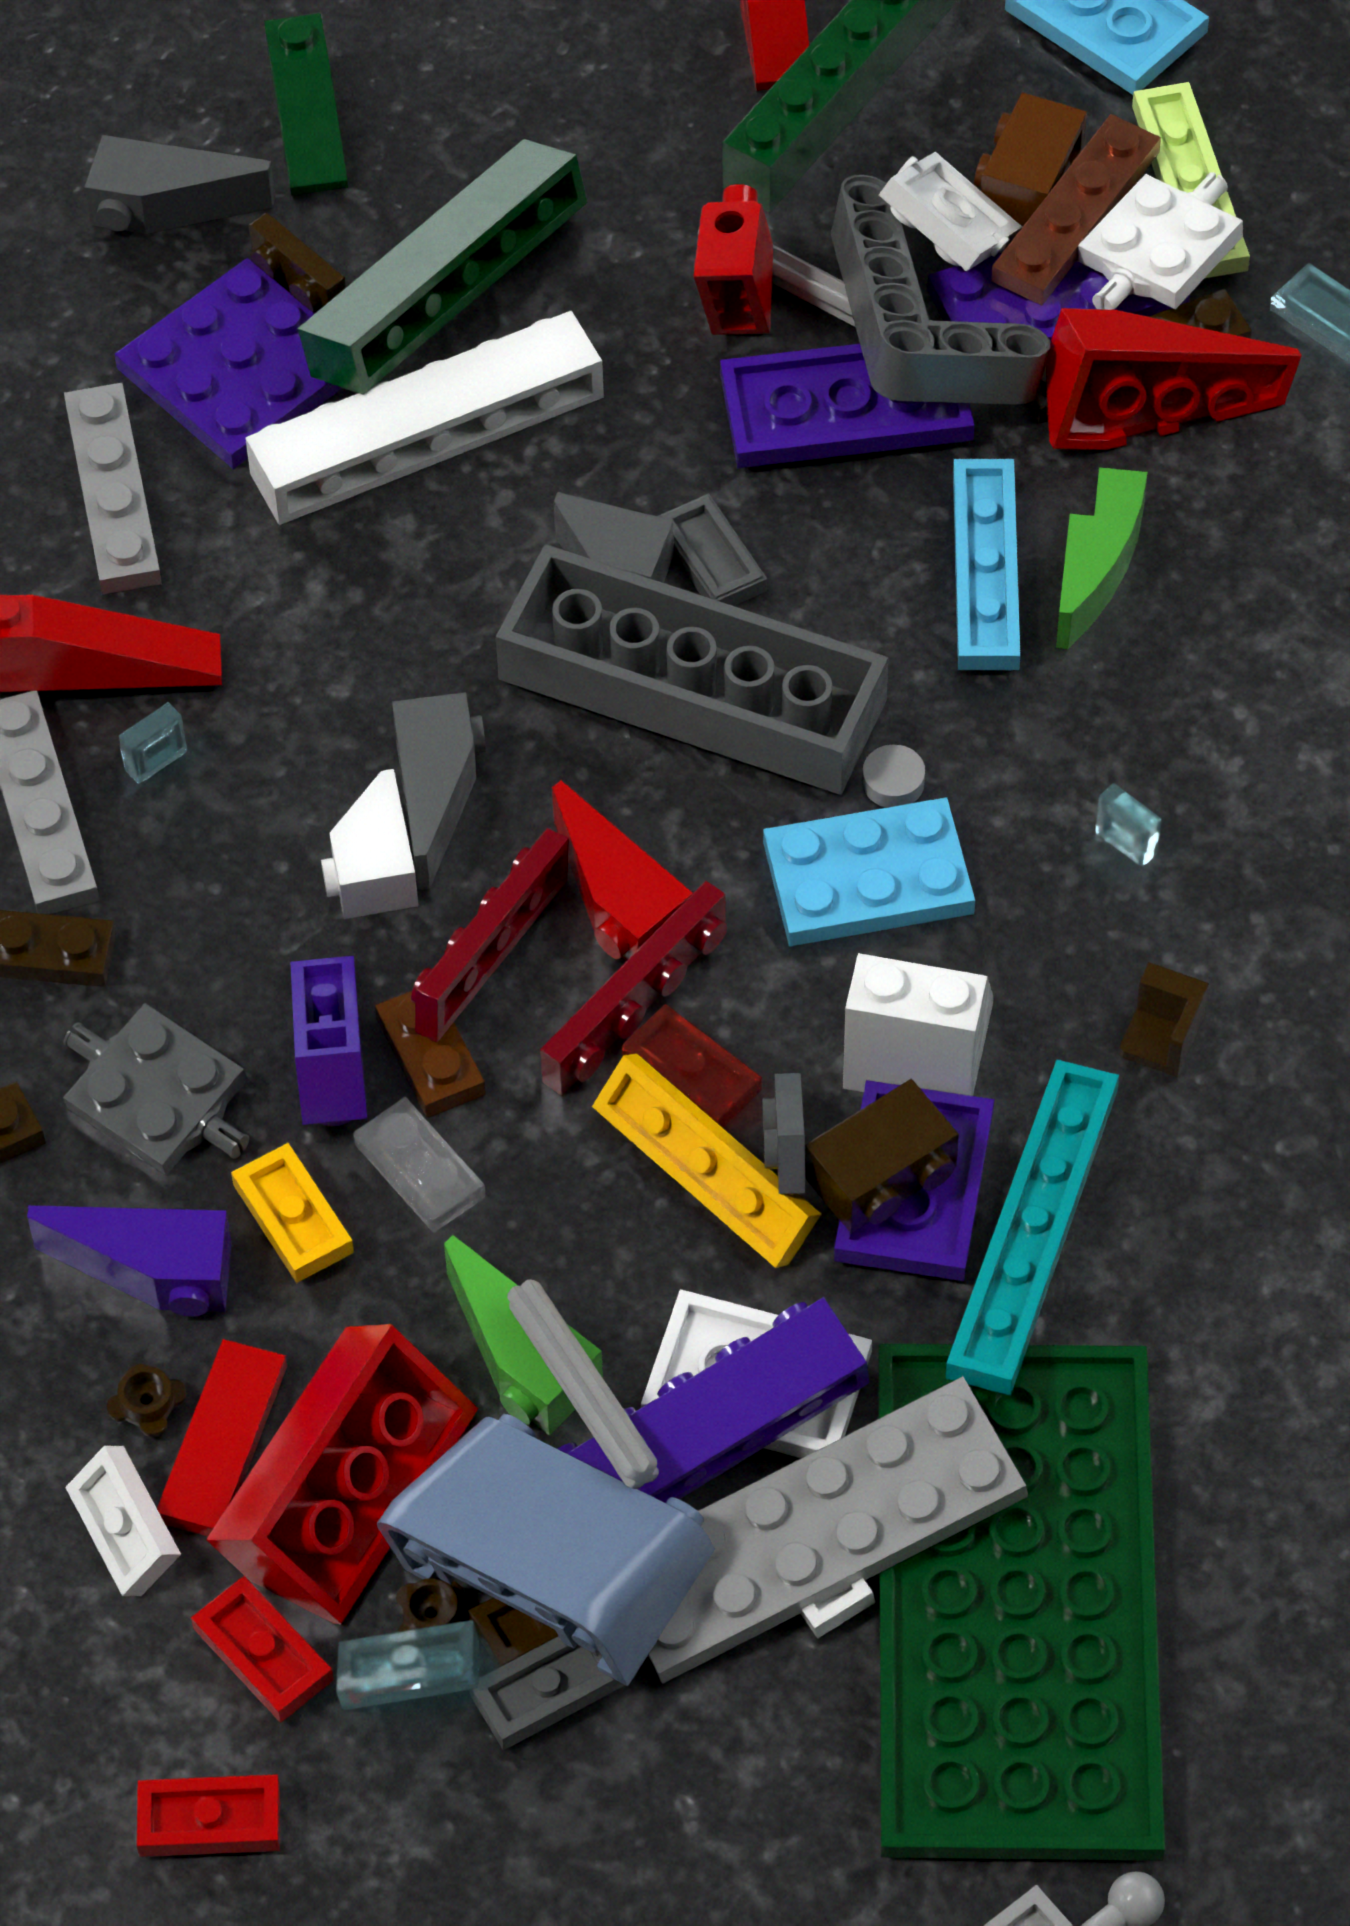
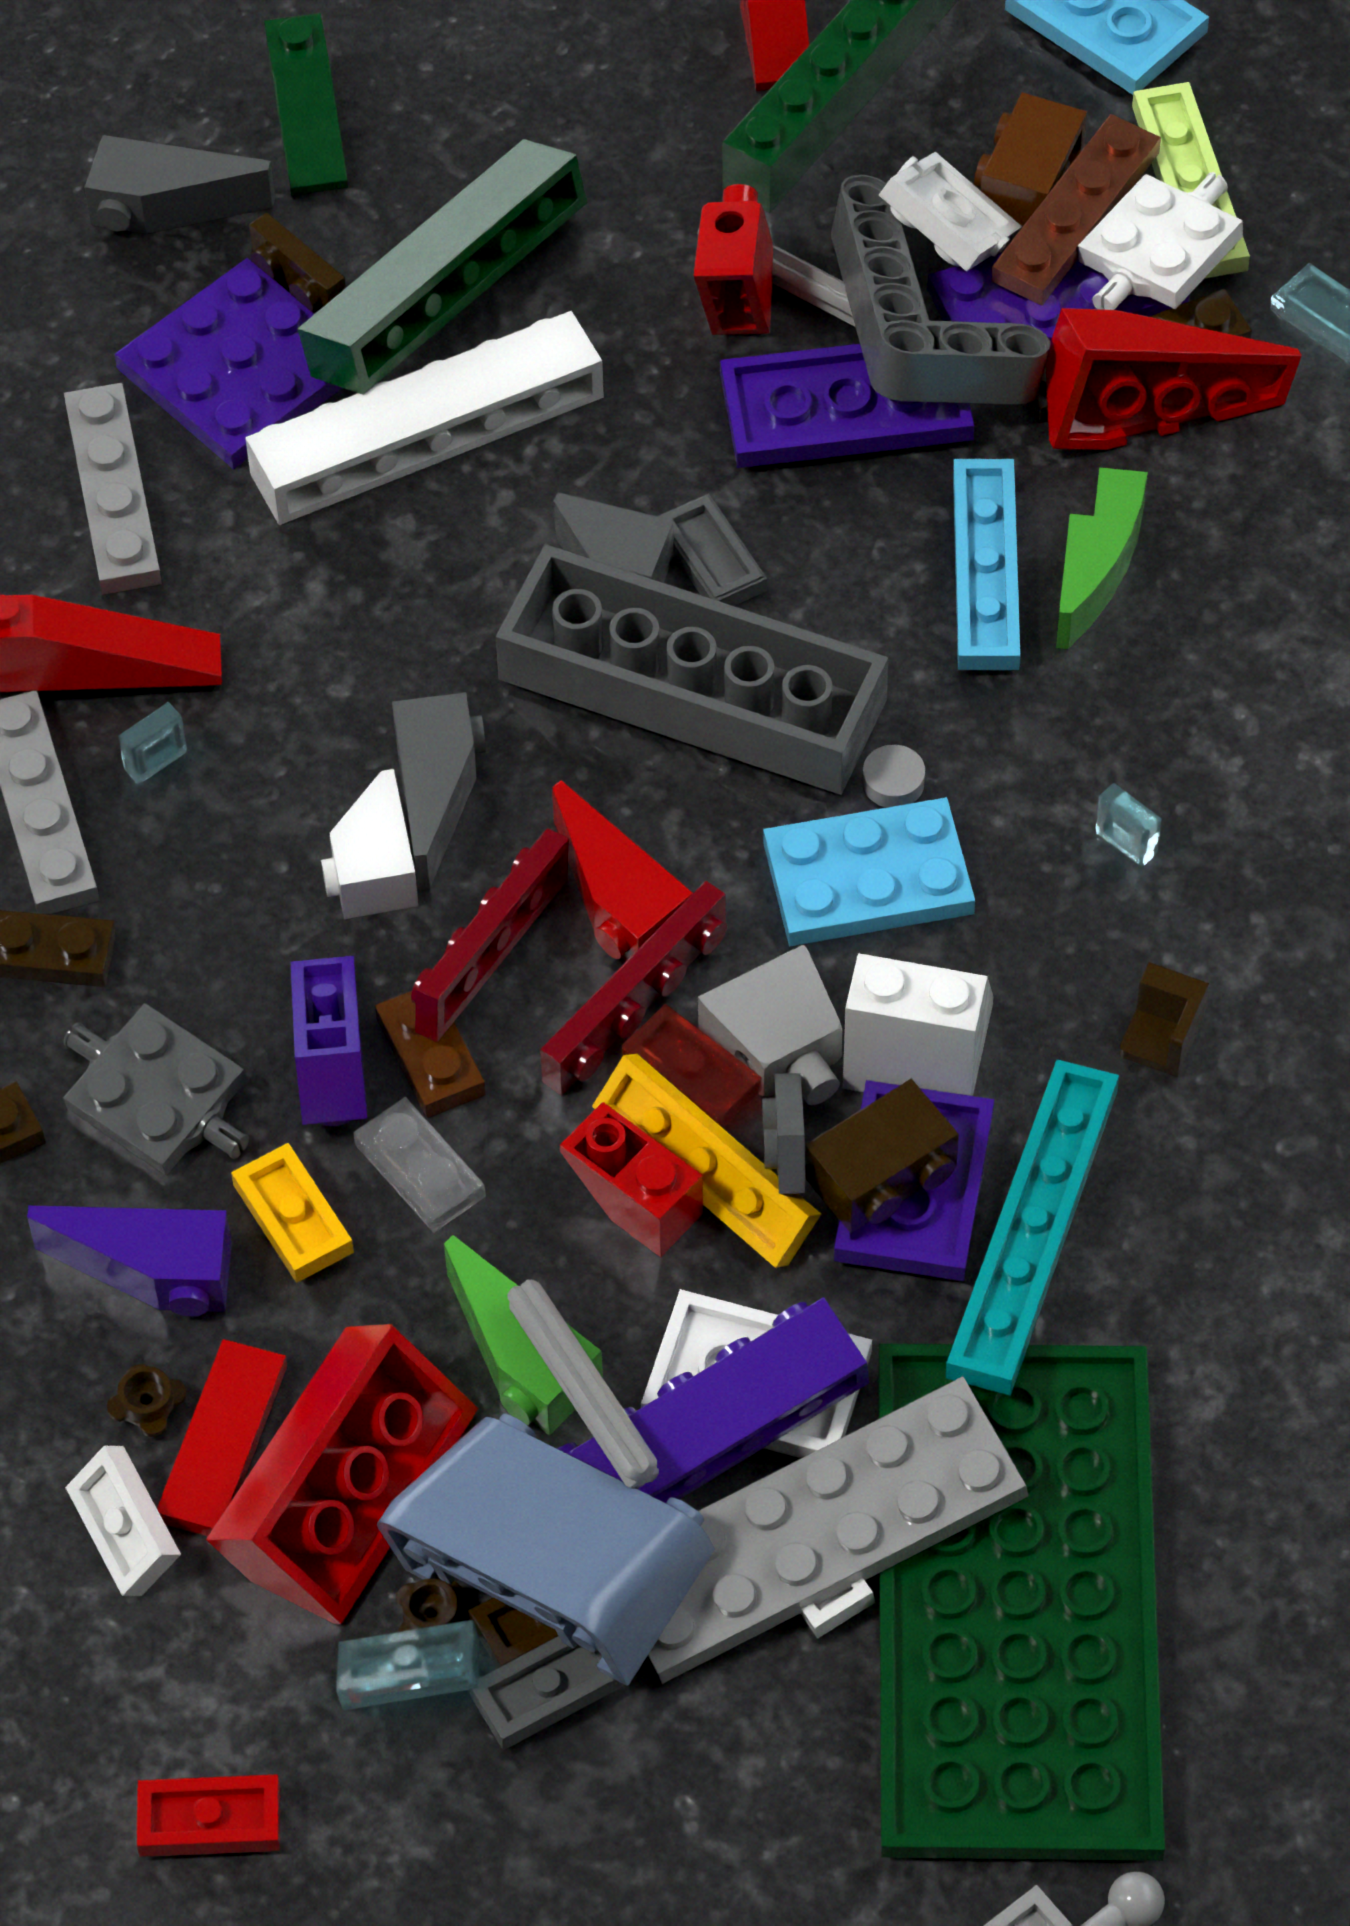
(262, 1649): red plate -> none
(635, 1179): none -> red slope
(778, 1023): none -> light grey torso

